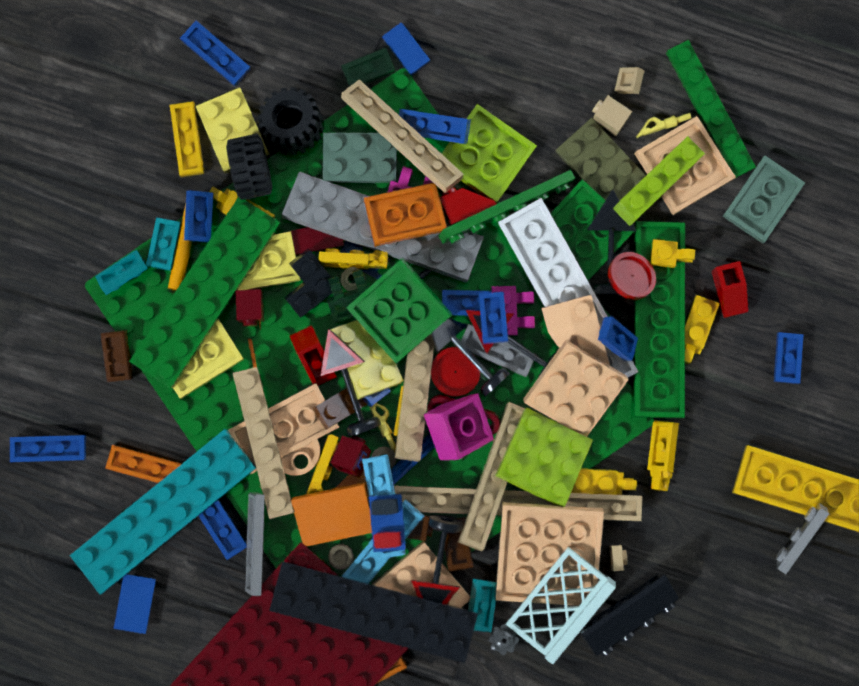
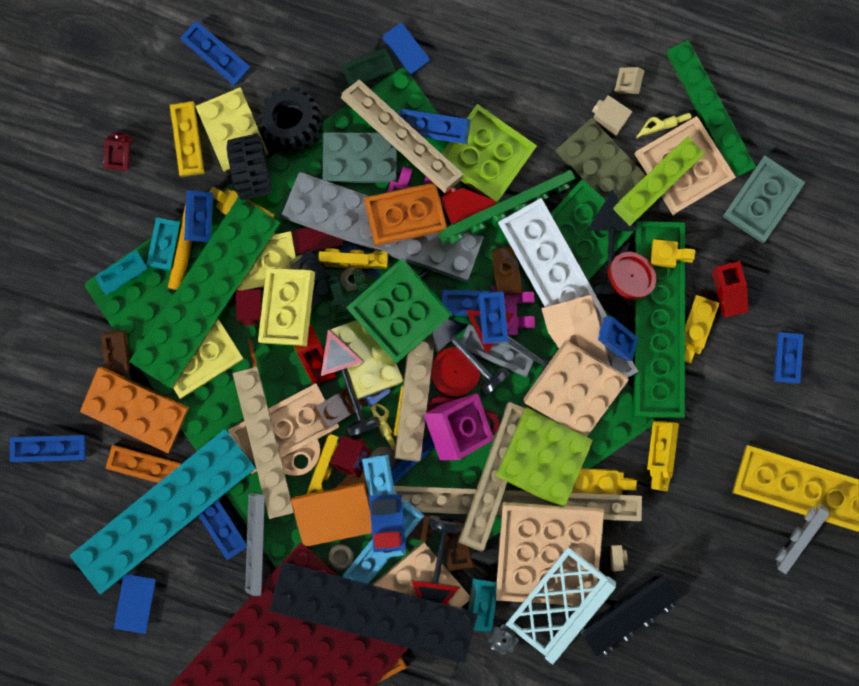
(117, 151): none -> dark red bracket
(134, 409): none -> orange plate
(286, 307): none -> light yellow plate
(506, 271): none -> reddish brown plate

